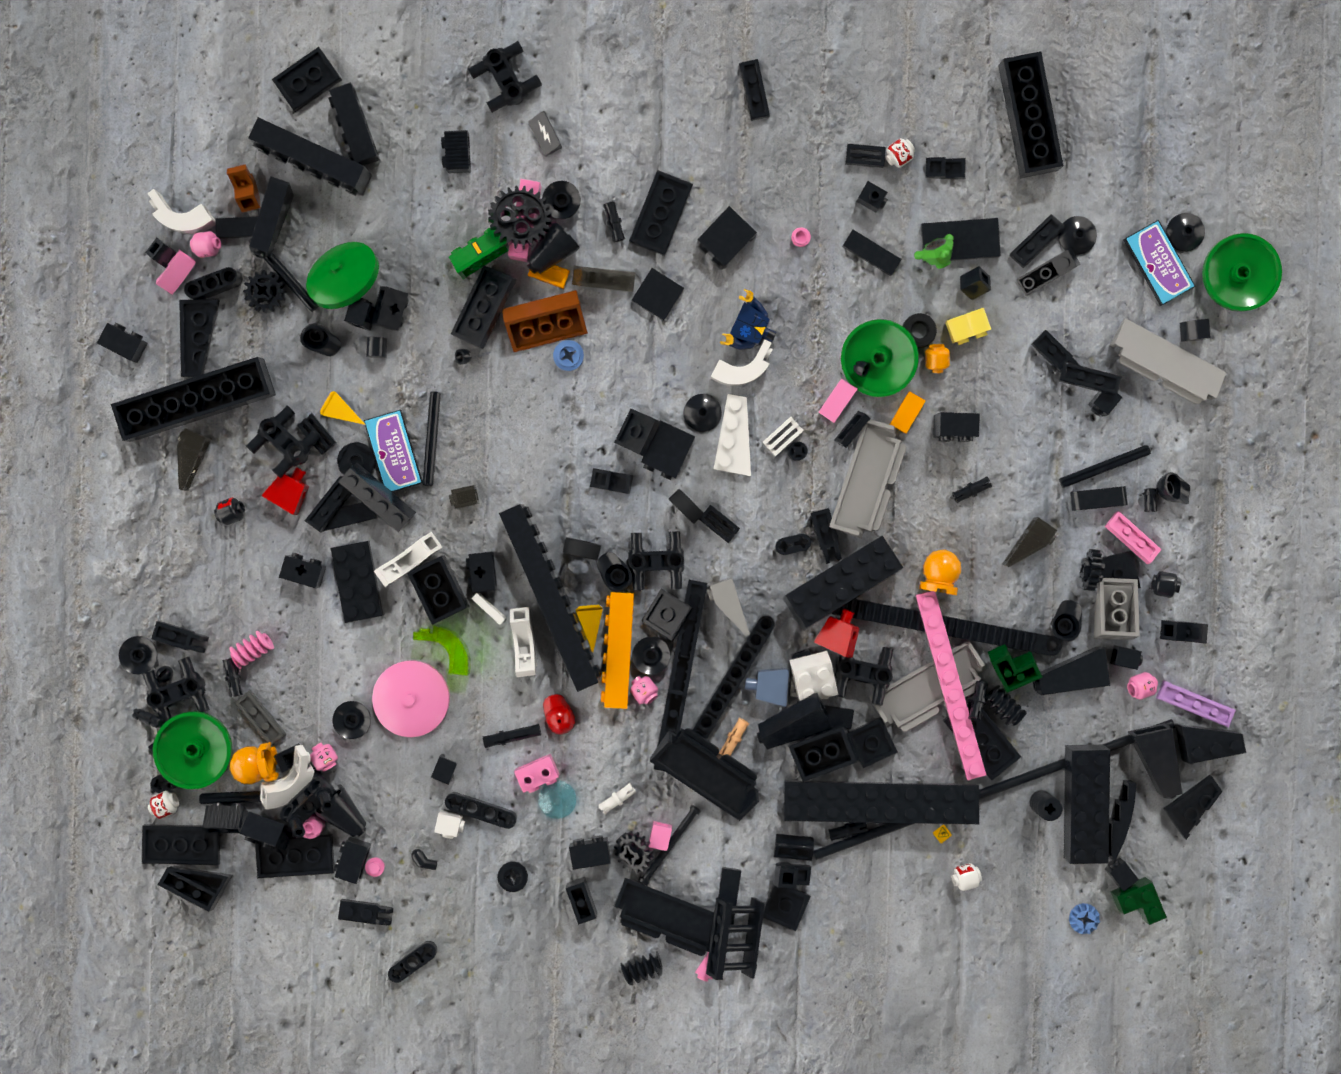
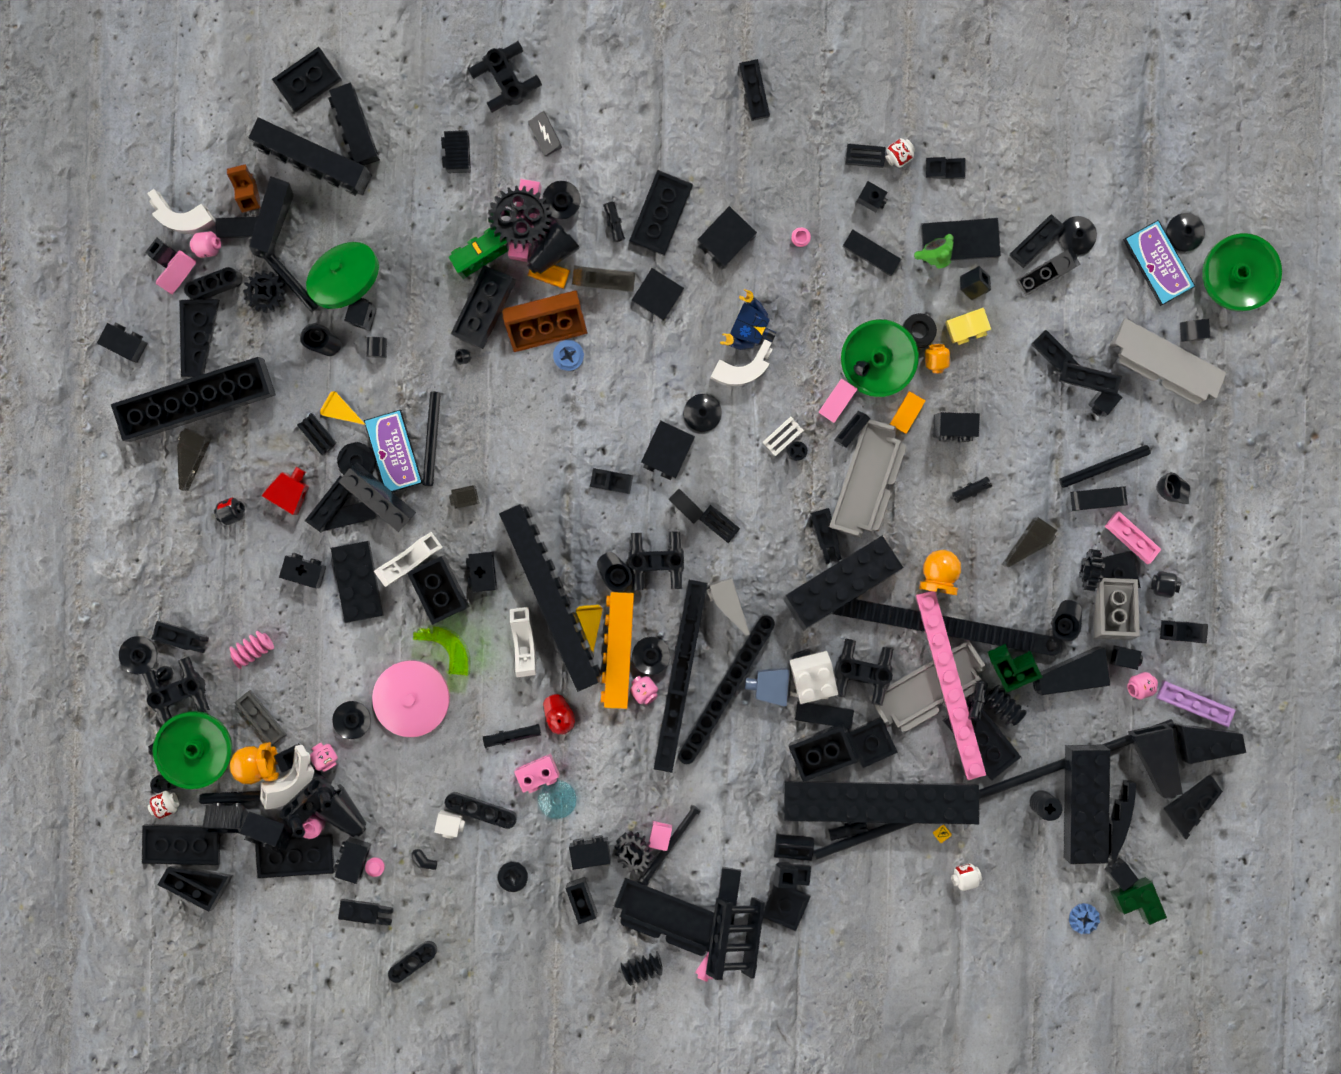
(148, 718): black axle -> none
(232, 678): black pin -> none
(283, 441): black piece -> none
(382, 315): black brick -> none
(444, 770): black panel -> none
(489, 608): white tile -> none
(581, 548): black tyre -> none
(617, 798): white pin -> none
(637, 432): black plate -> none
(667, 614): black tile -> none
(707, 772): black slope -> none
(733, 443): white wing -> none
(734, 737): light nougat pin -> none
(791, 539): black beam -> none
(795, 723): black slope -> none
(839, 634): torso -> none
(1030, 114): black brick -> none
(1150, 498): black pin -> none

